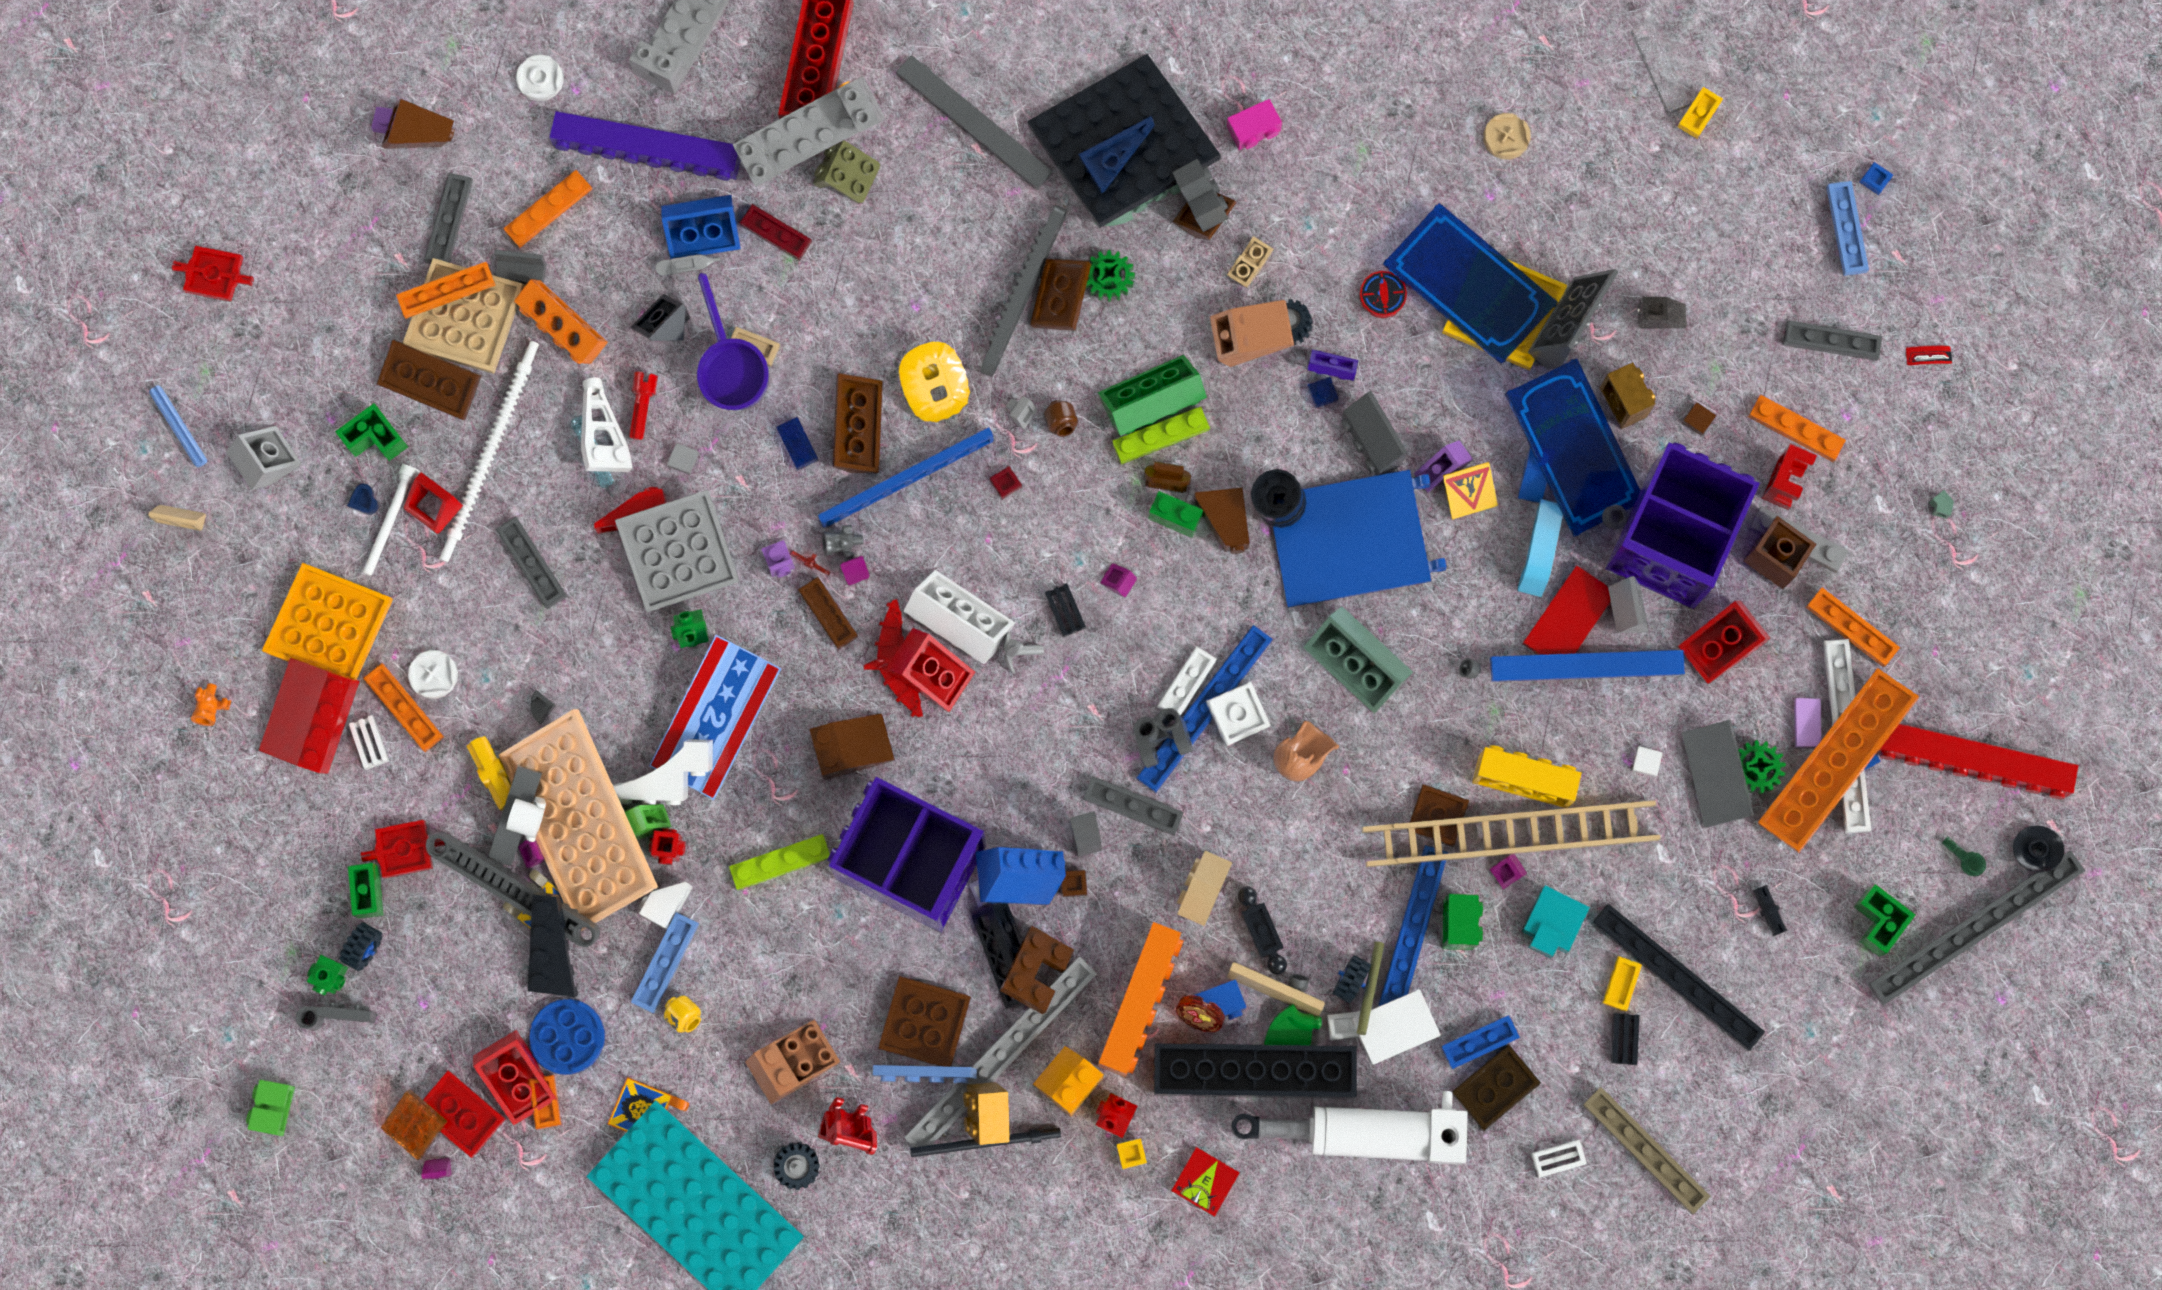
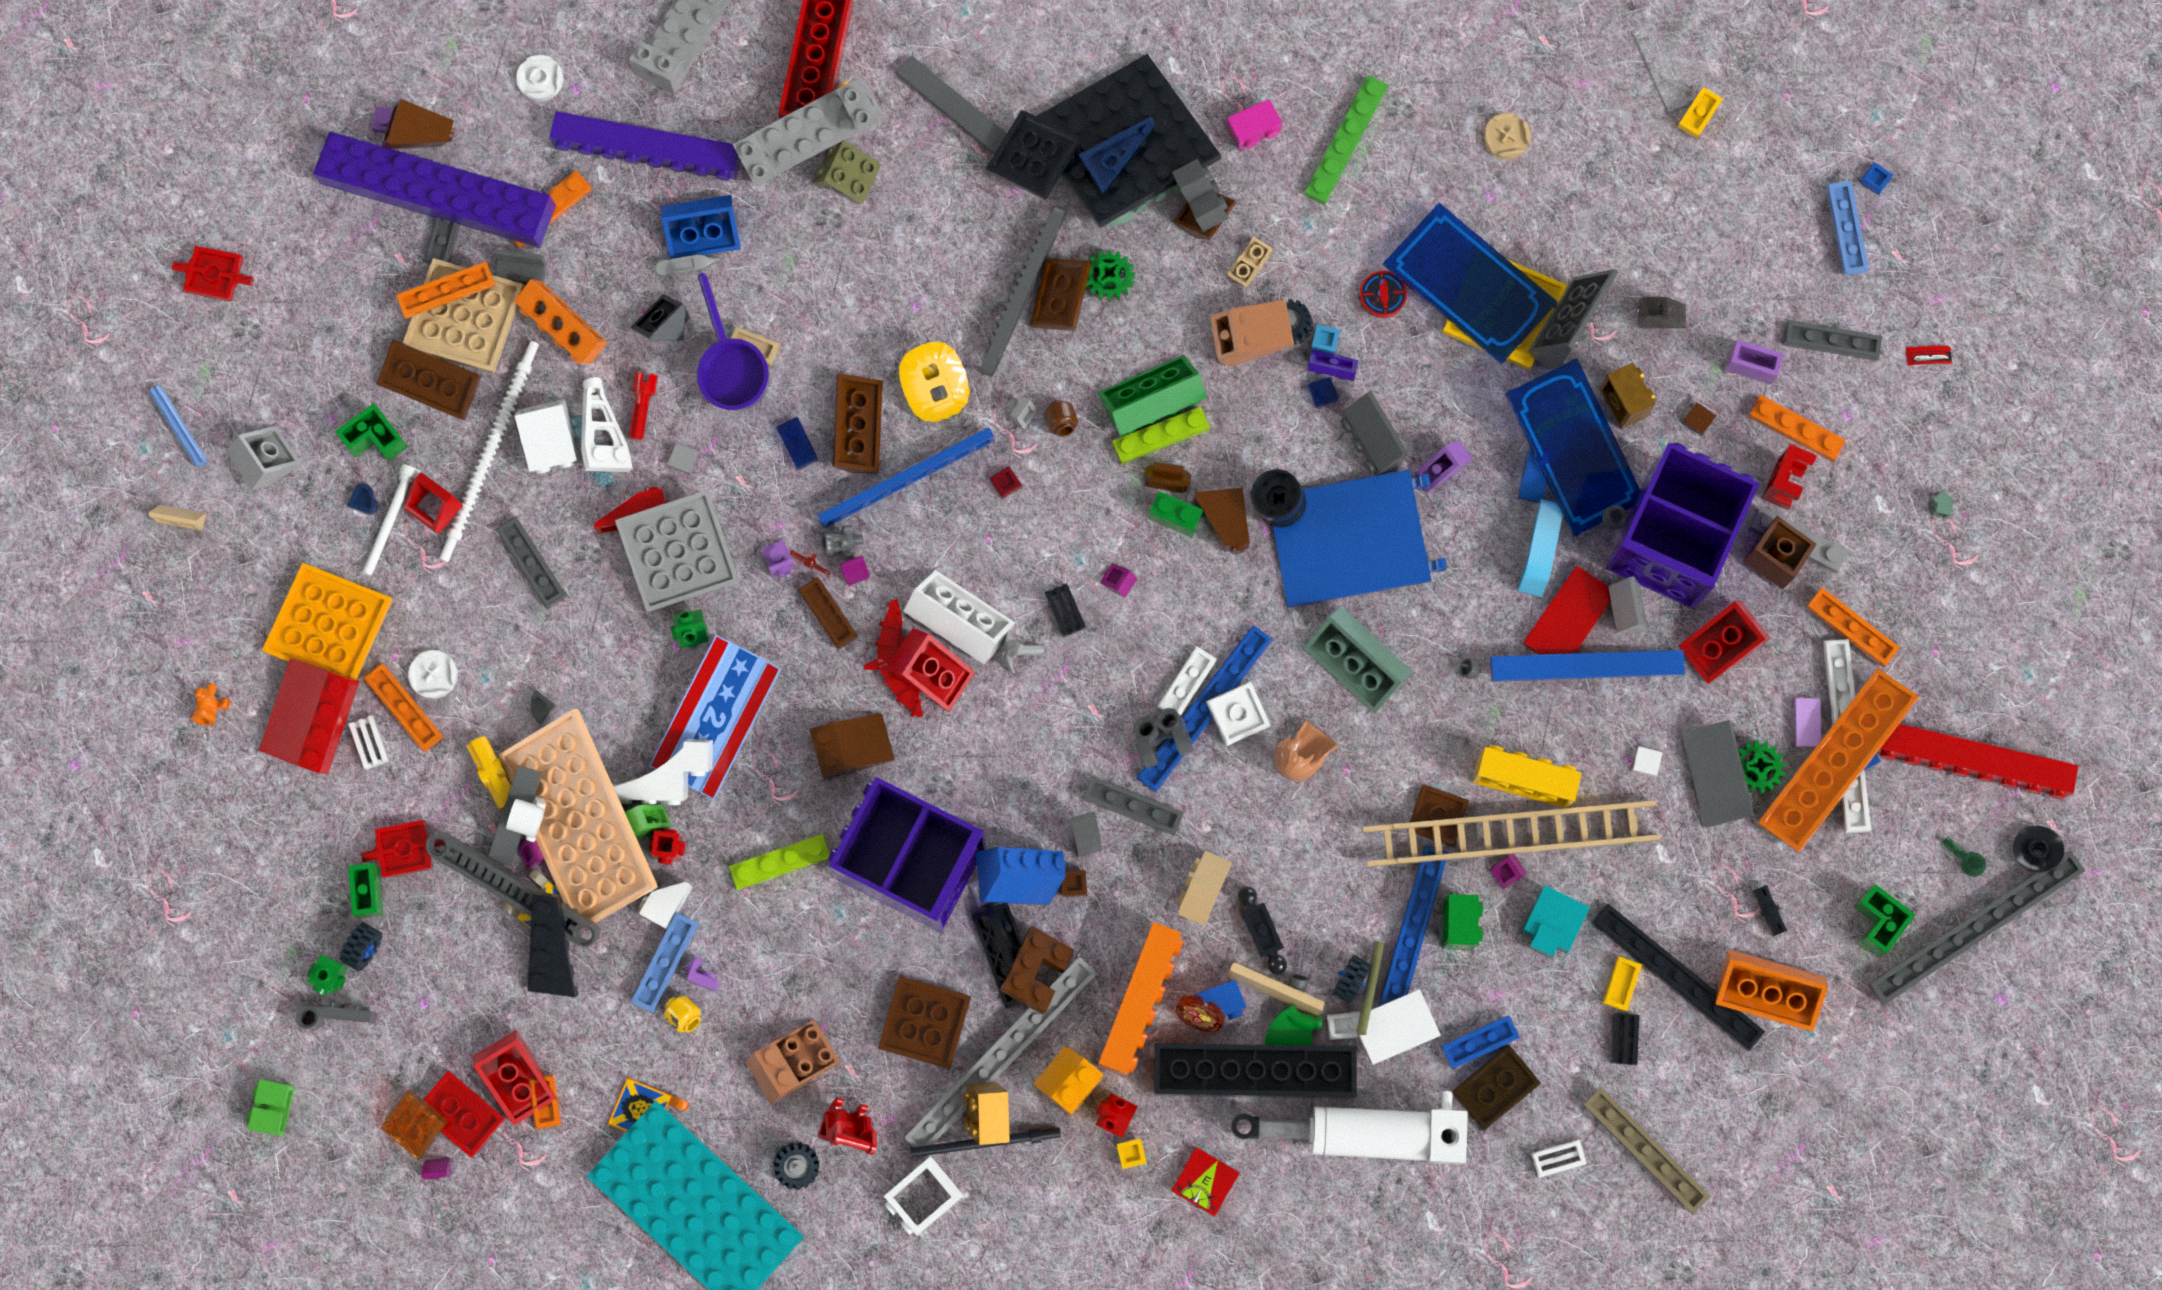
(434, 189): none -> dark purple brick
(546, 436): none -> white slope
(567, 1037): blue tile -> none
(704, 980): none -> medium lavender bracket
(775, 232): dark red tile -> none
(894, 1207): none -> white window
(935, 1073): medium blue plate -> none
(1033, 154): none -> black plate
(1325, 339): none -> dark azure plate
(1346, 140): none -> bright green plate
(1470, 490): yellow piece -> none
(1754, 362): none -> medium lavender brick
(1771, 990): none -> orange slope

